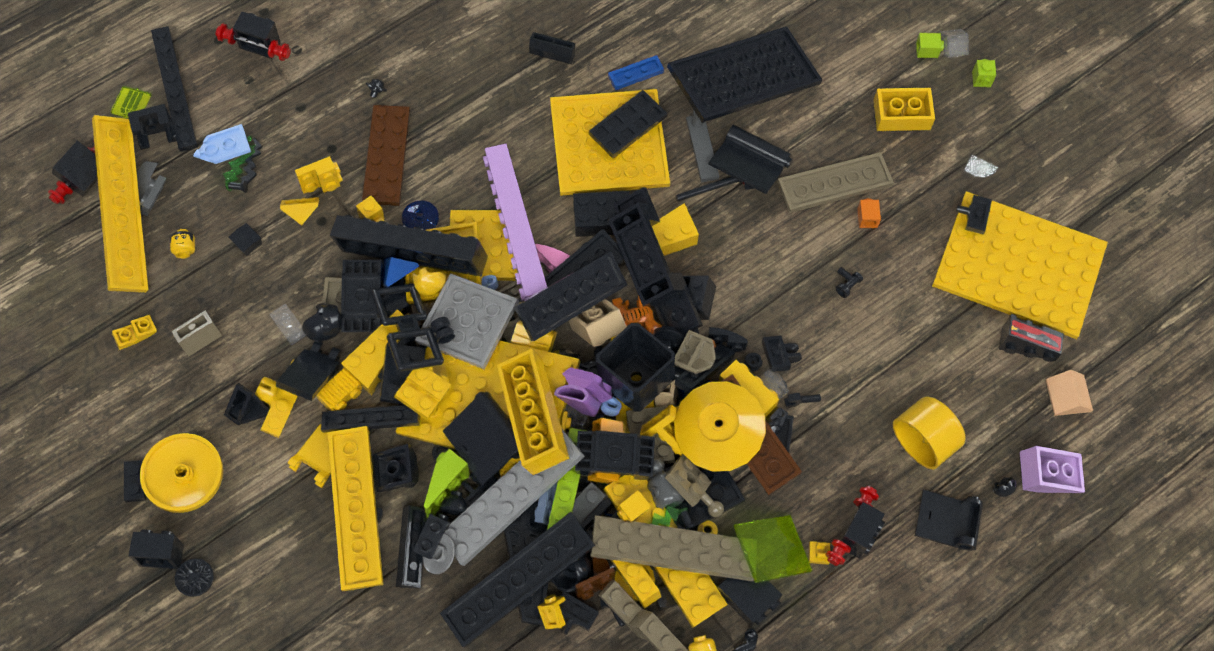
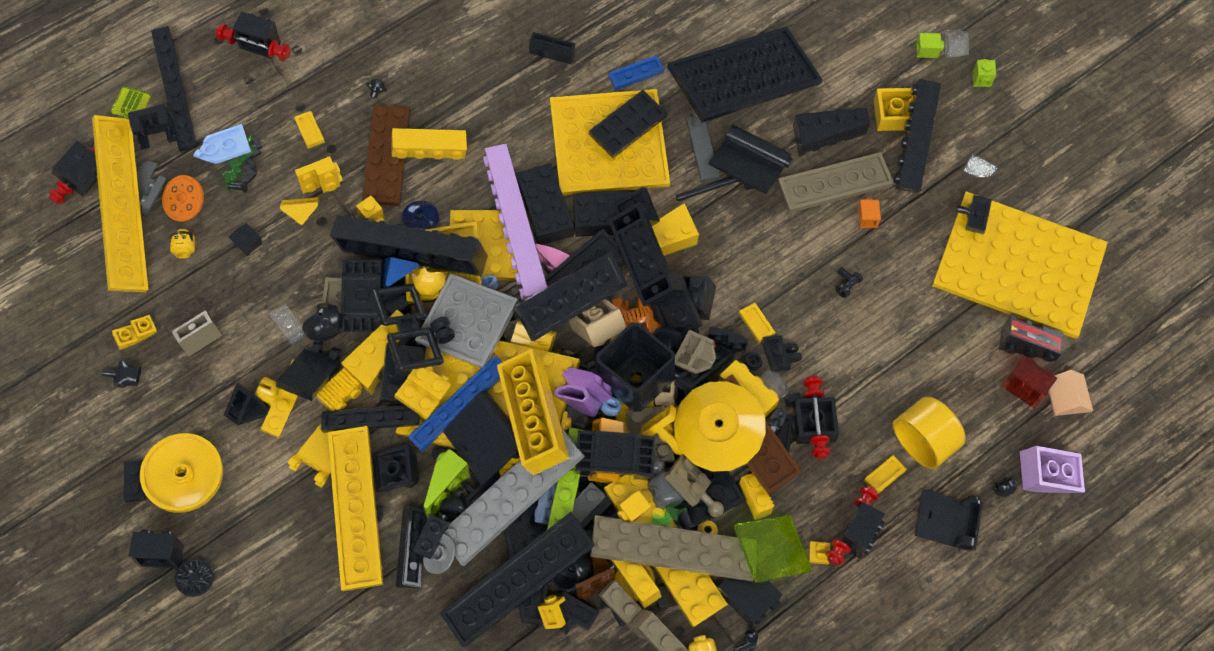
(124, 375): none -> black piece
(182, 198): none -> orange shield
(309, 129): none -> yellow tile
(428, 143): none -> yellow brick
(447, 412): none -> blue tile
(545, 204): none -> black brick
(756, 322): none -> yellow tile
(756, 497): none -> yellow brick
(815, 418): none -> black brick
(828, 128): none -> black wedge
(885, 474): none -> yellow tile
(917, 136): none -> black brick
(1029, 382): none -> clear red brick

